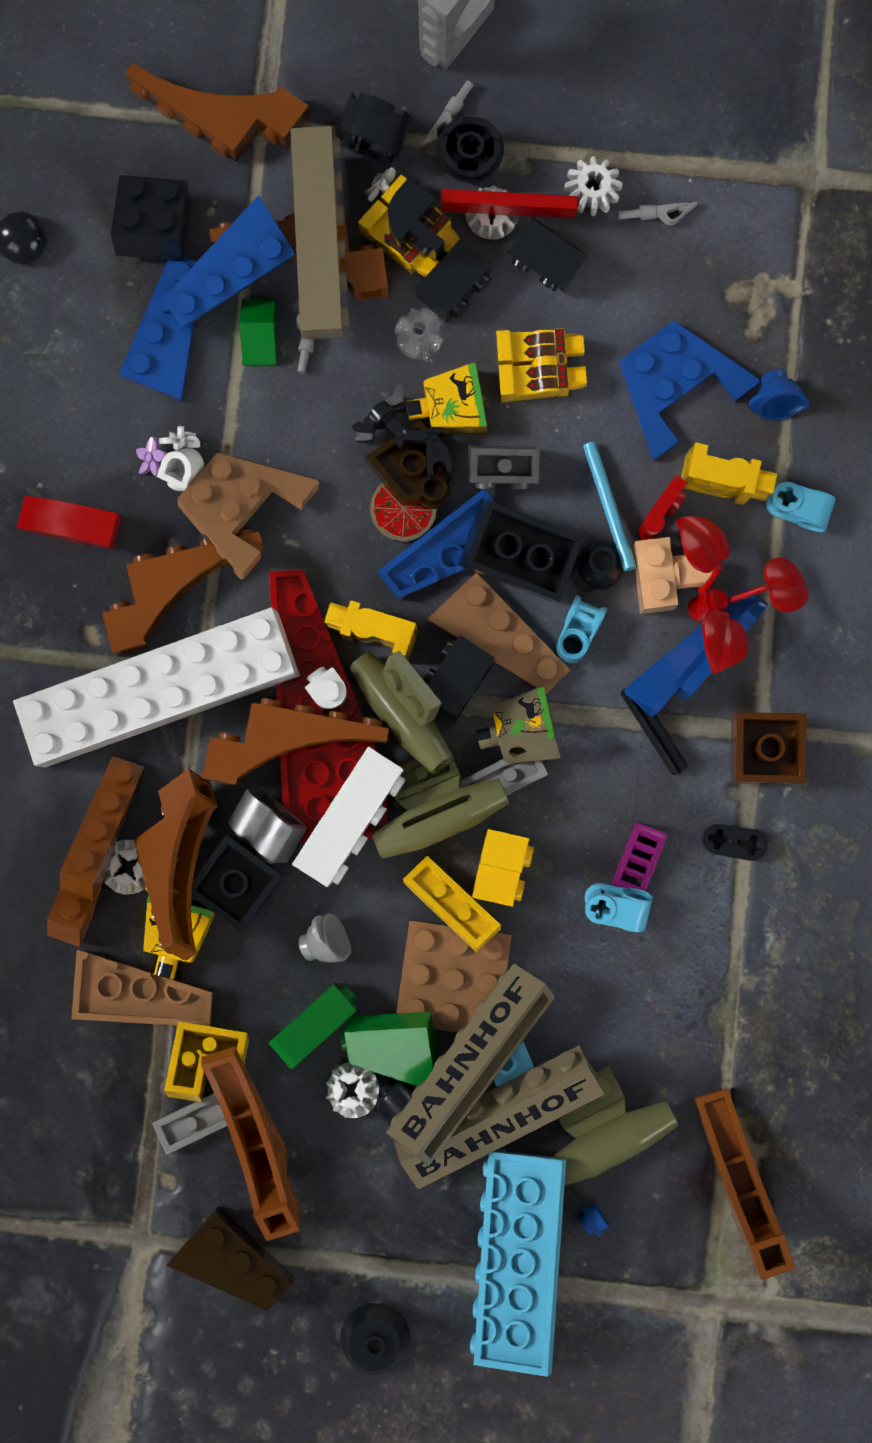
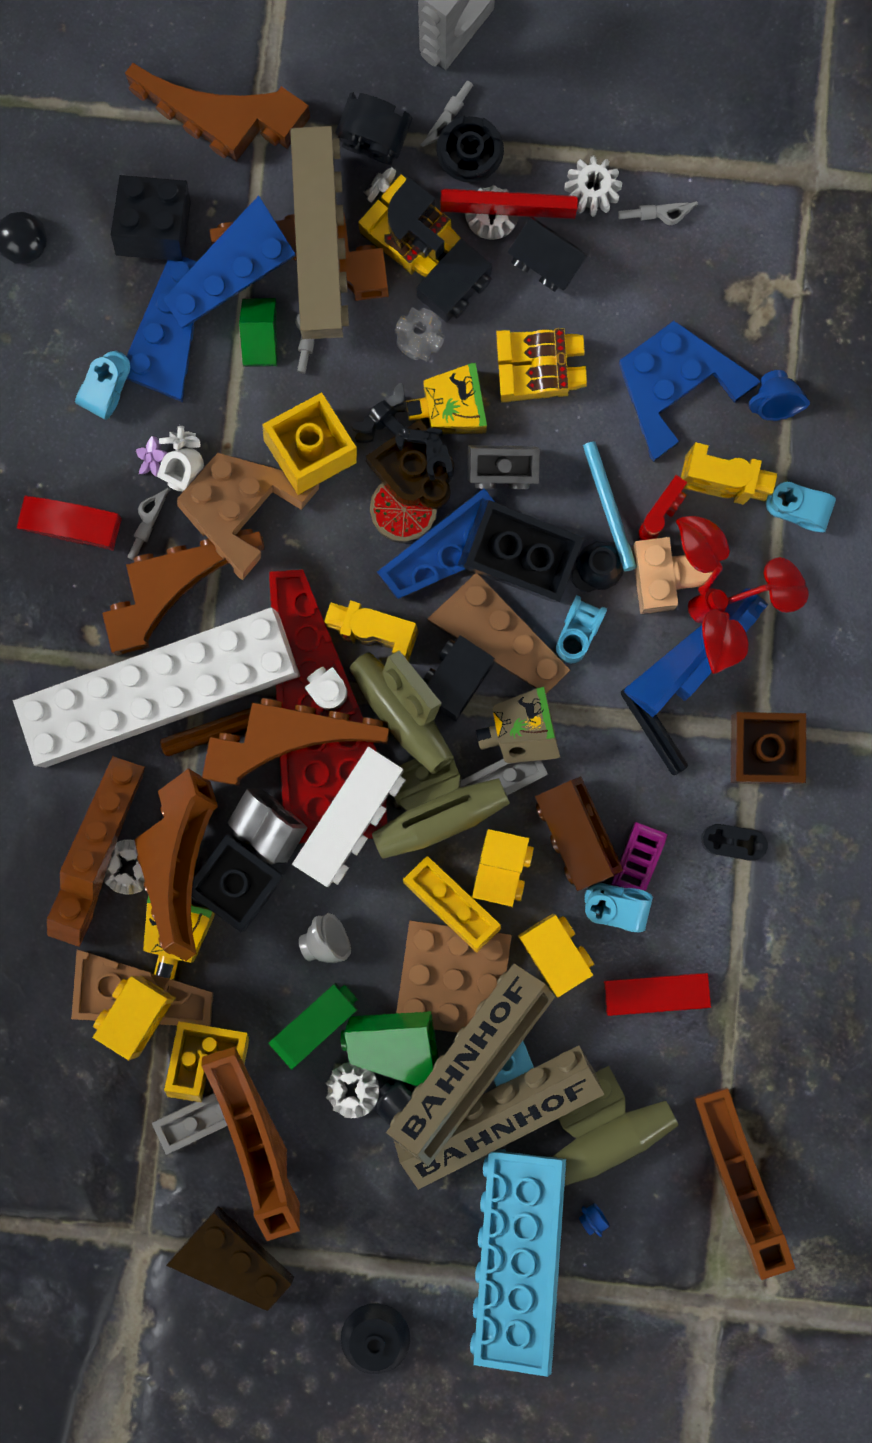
(101, 388): none -> medium azure piece
(132, 1017): none -> yellow brick
(148, 519): none -> light grey hand
(201, 734): none -> reddish brown axle
(309, 443): none -> yellow brick
(556, 955): none -> yellow brick
(578, 834): none -> reddish brown brick
(657, 994): none -> red tile

